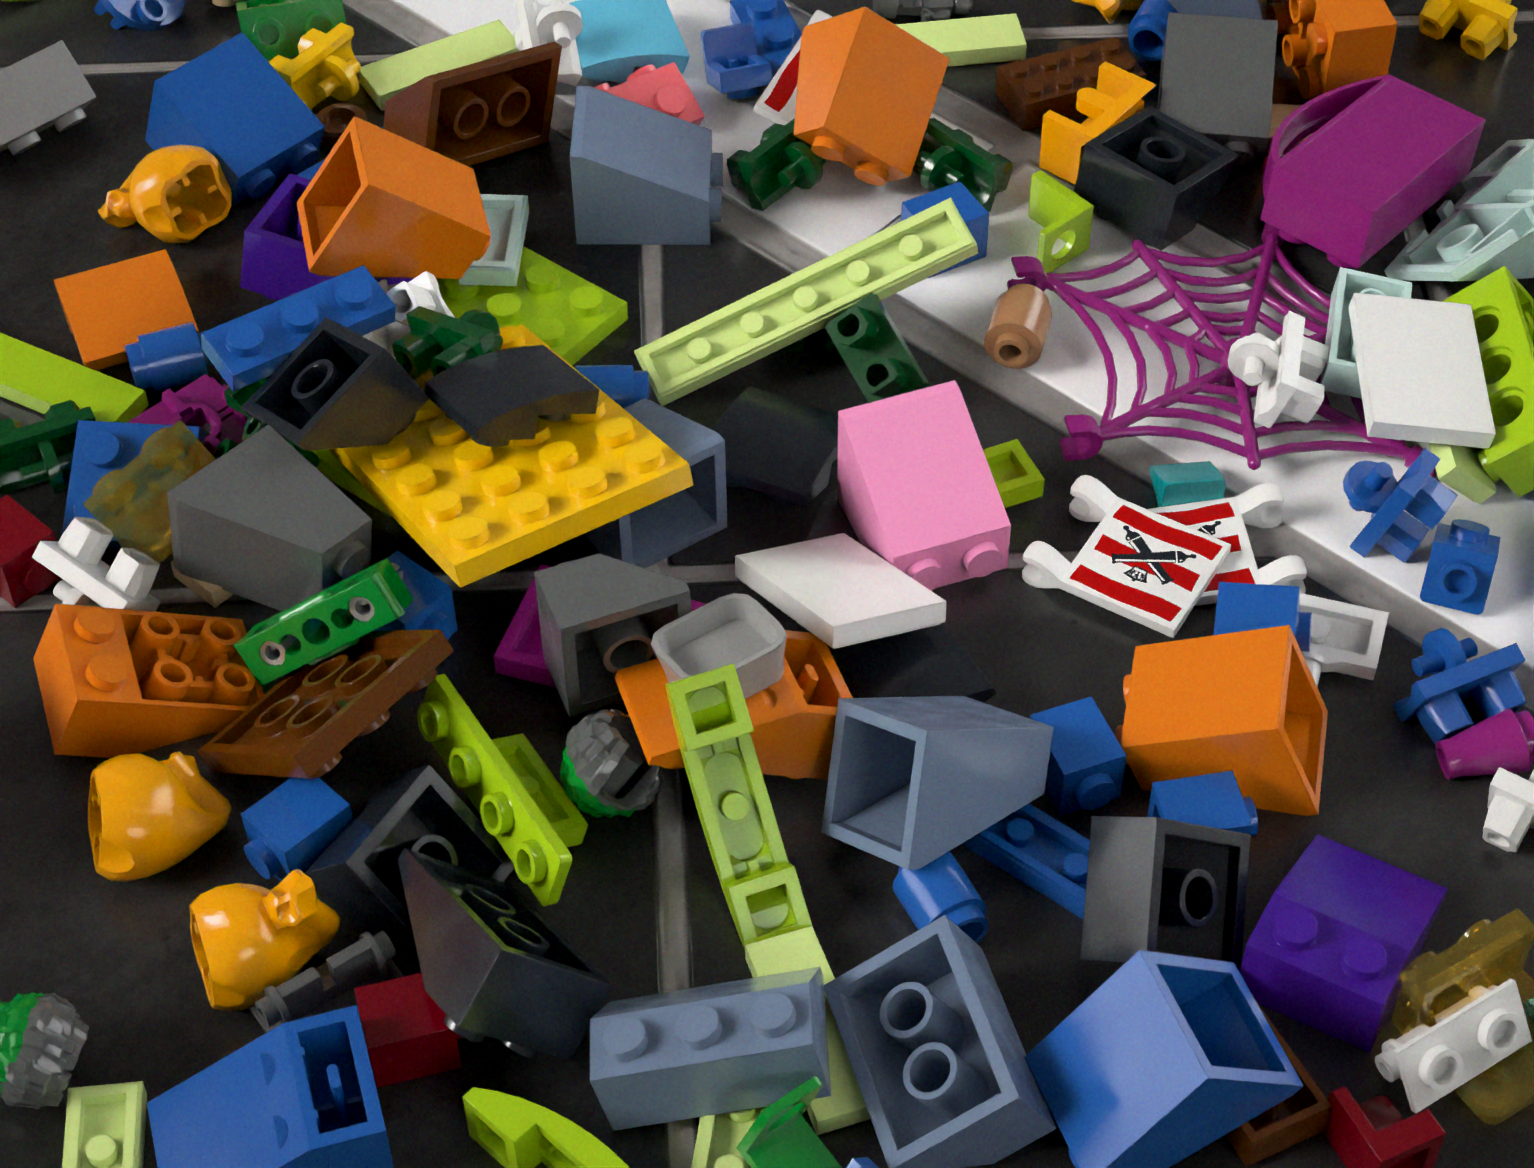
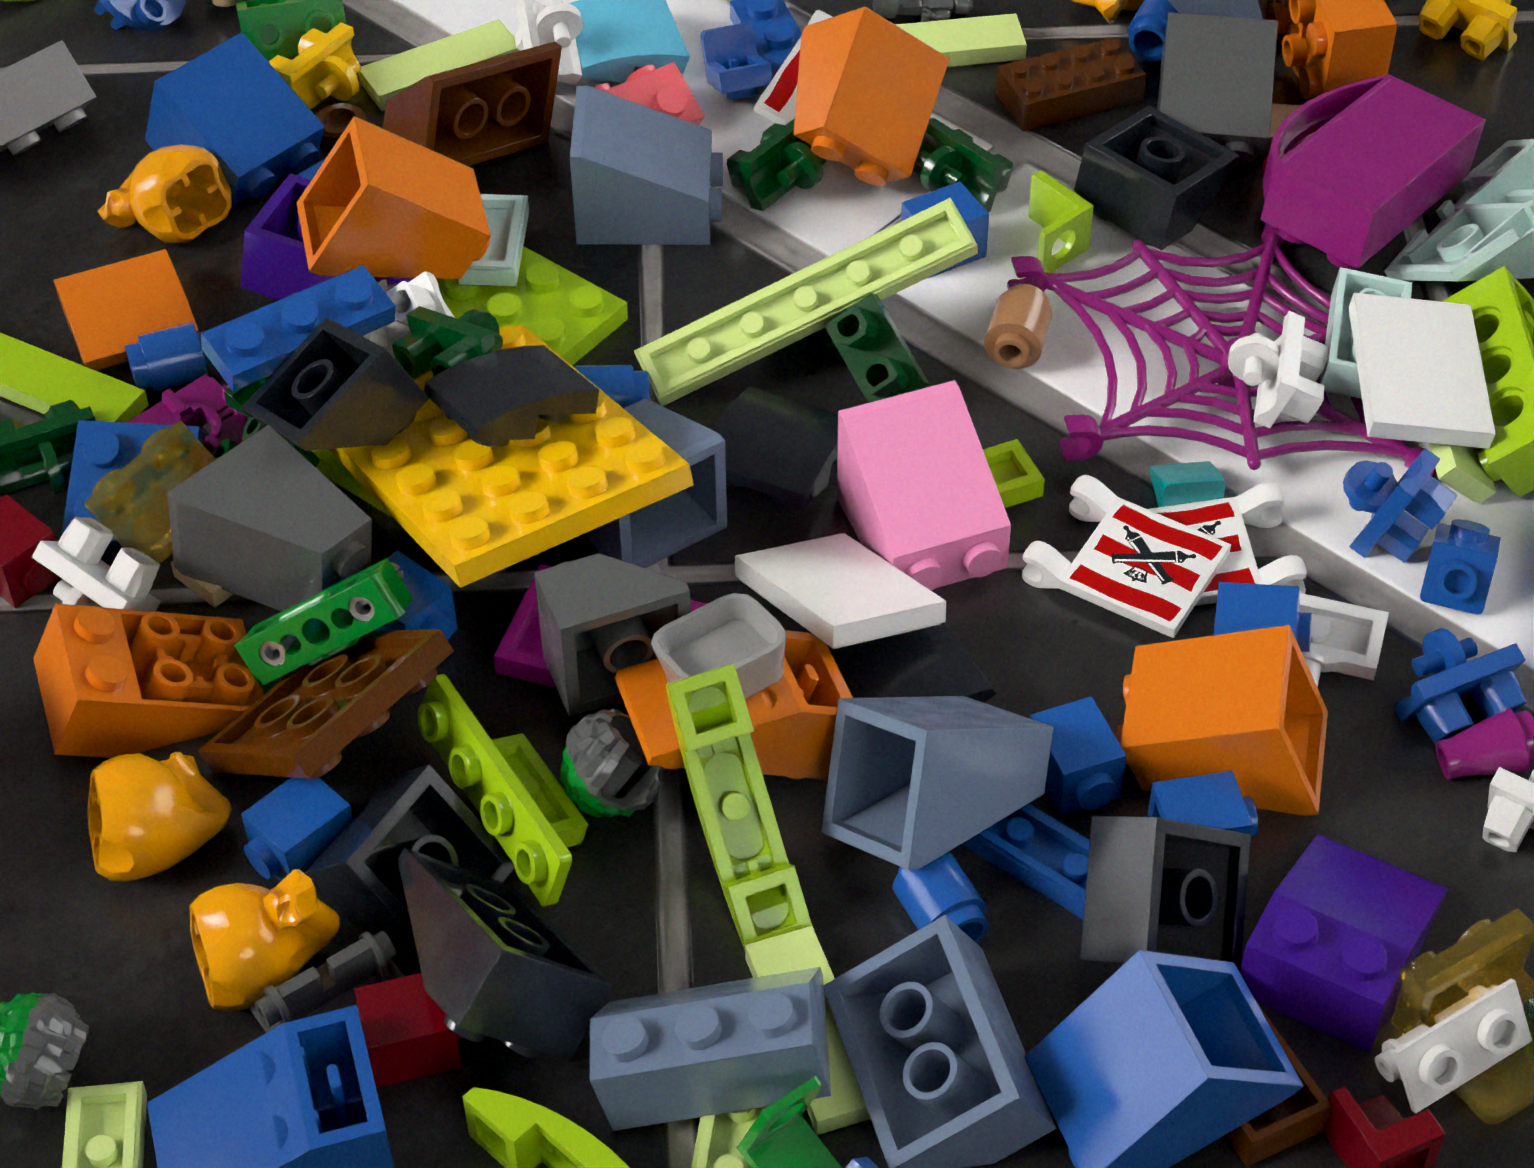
(1114, 101): light orange window -> none

